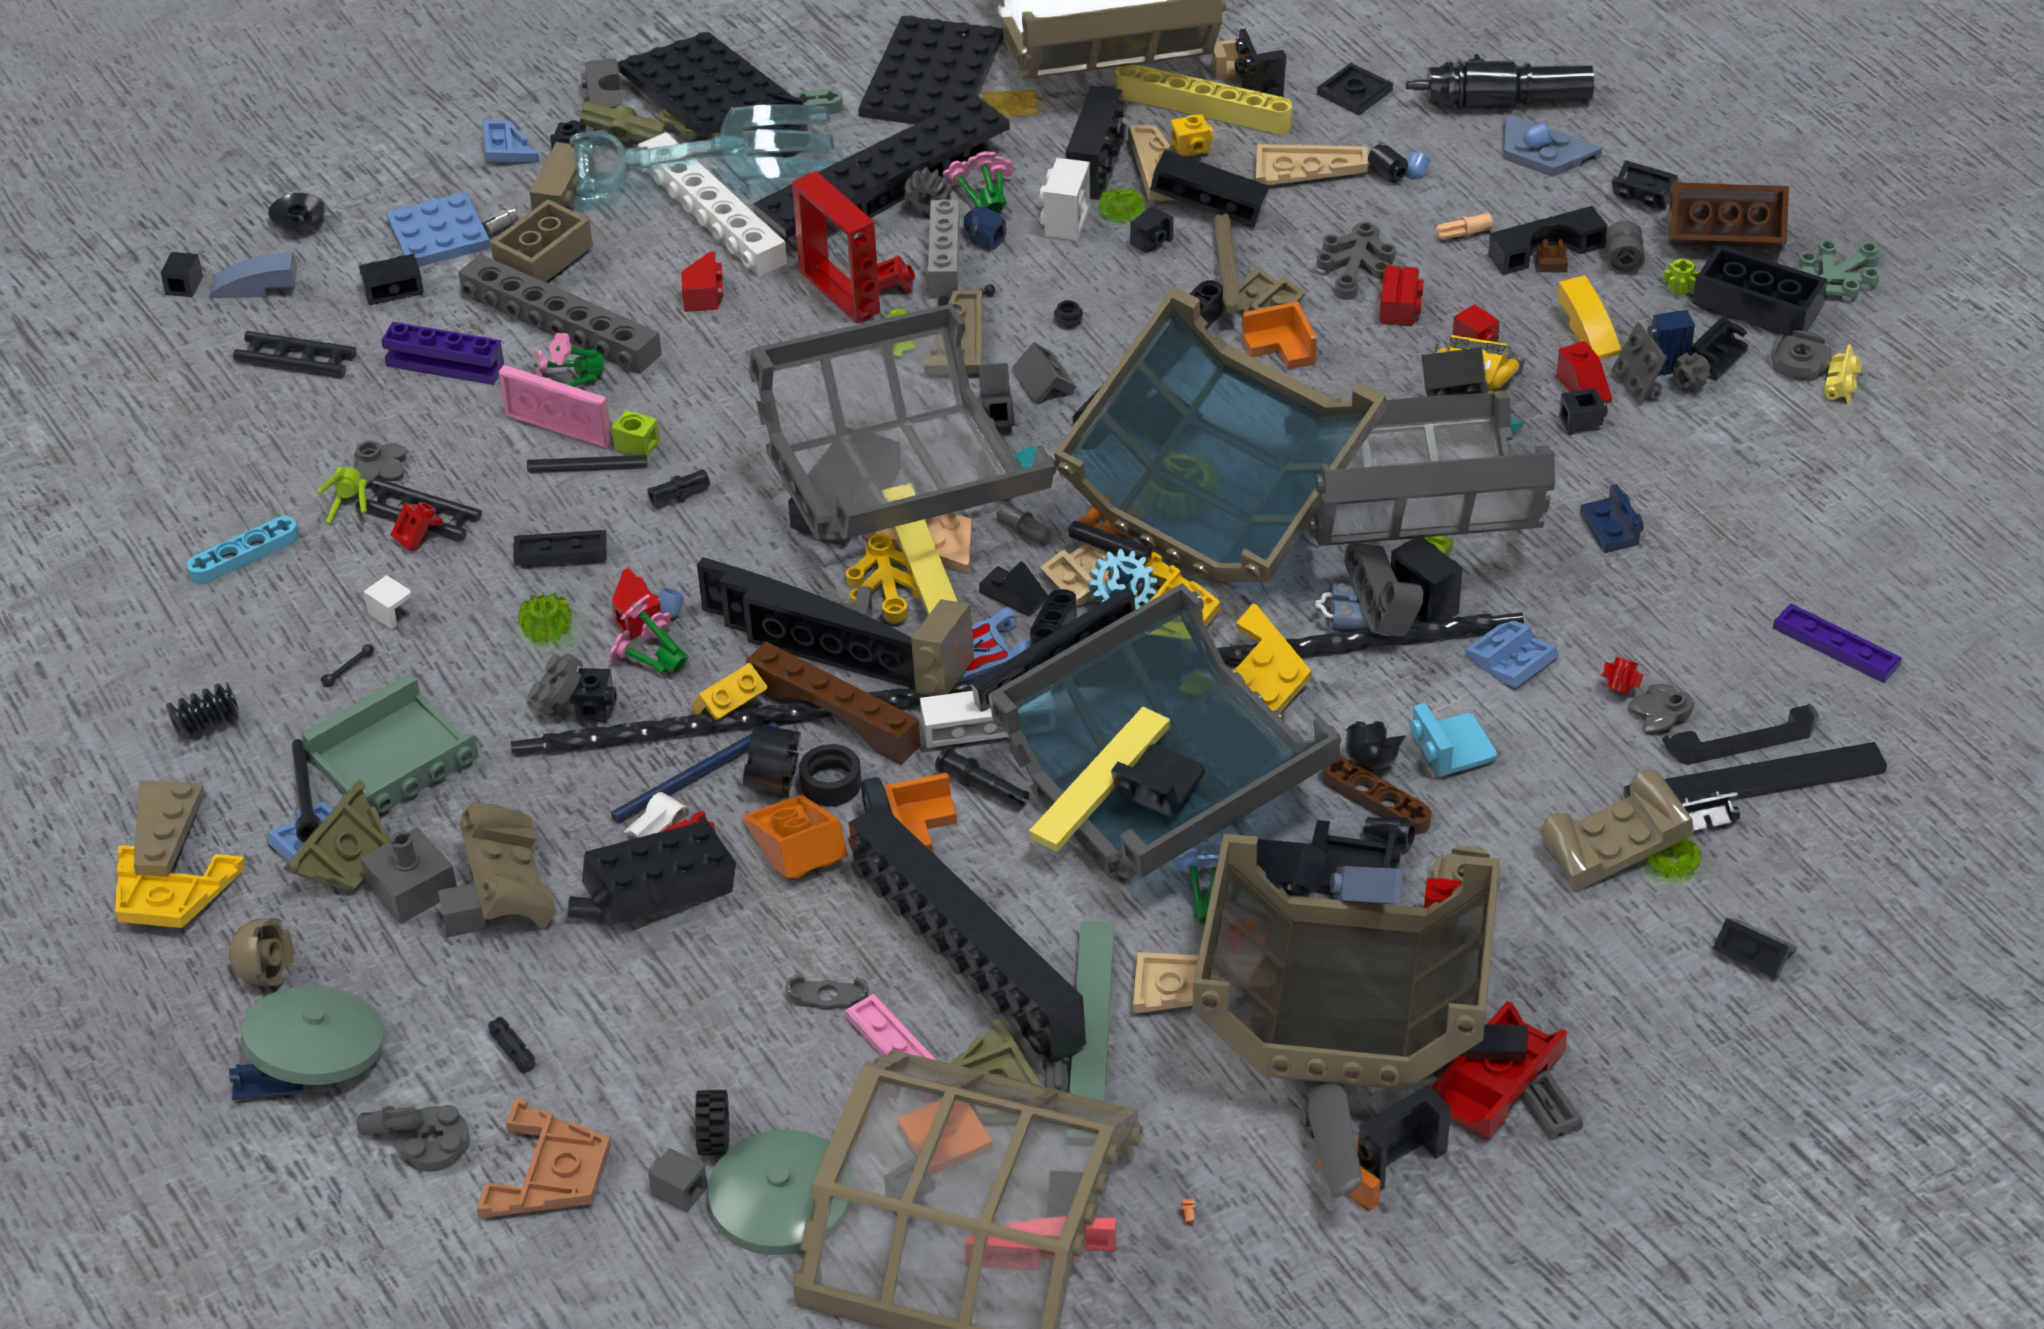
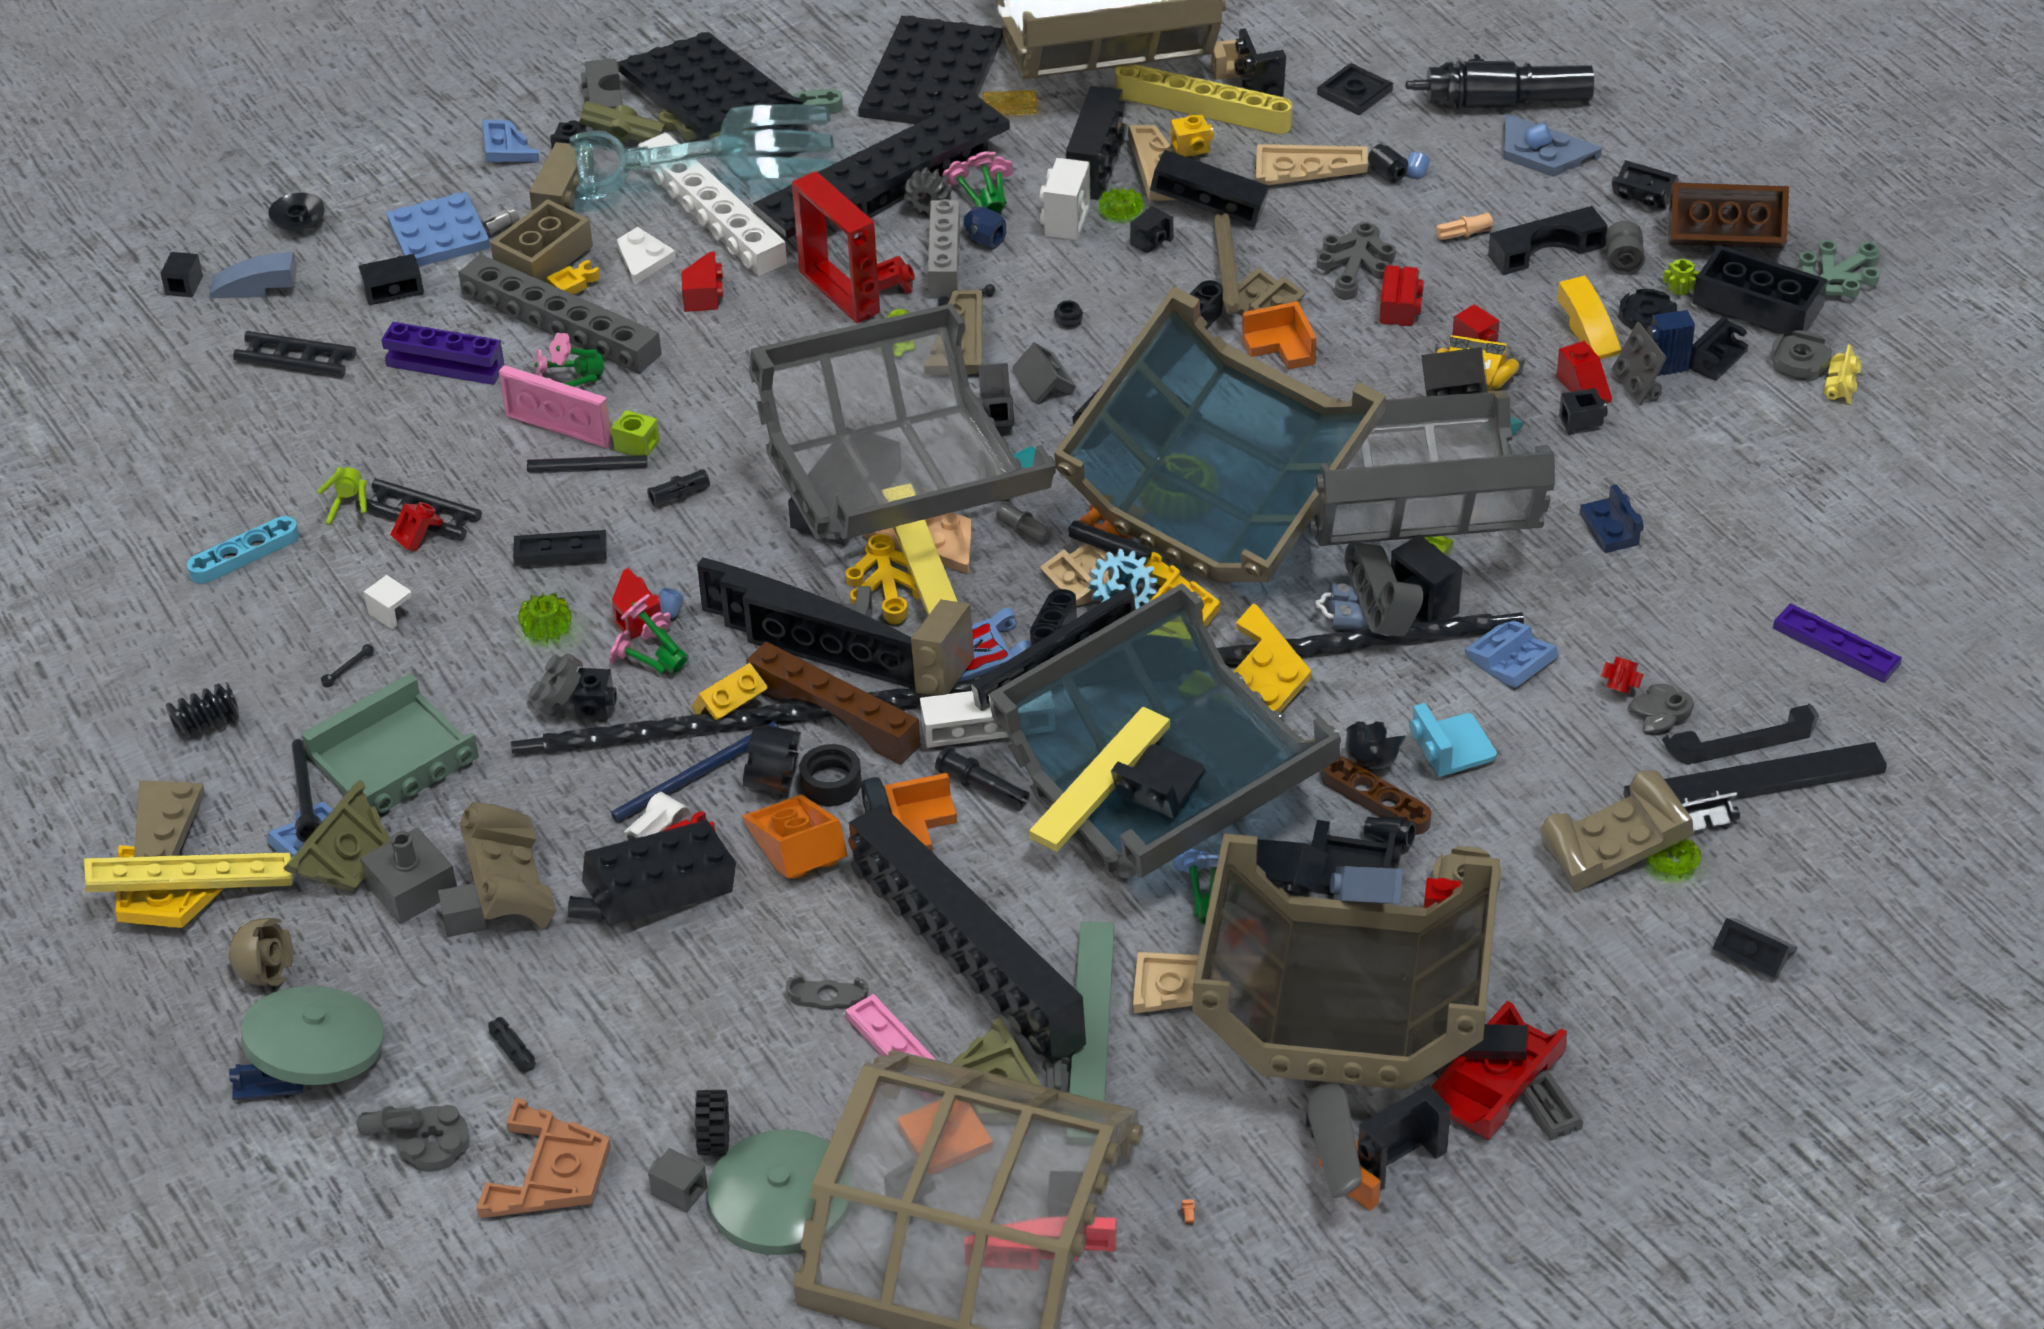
(186, 872): none -> light yellow tile
(379, 461): dark grey plate -> none
(574, 280): none -> yellow plate
(643, 254): none -> white wing
(1014, 588): black slope -> none
(1552, 257): reddish brown tile -> none
(1644, 304): none -> black tile
(1691, 371): dark grey gear -> none

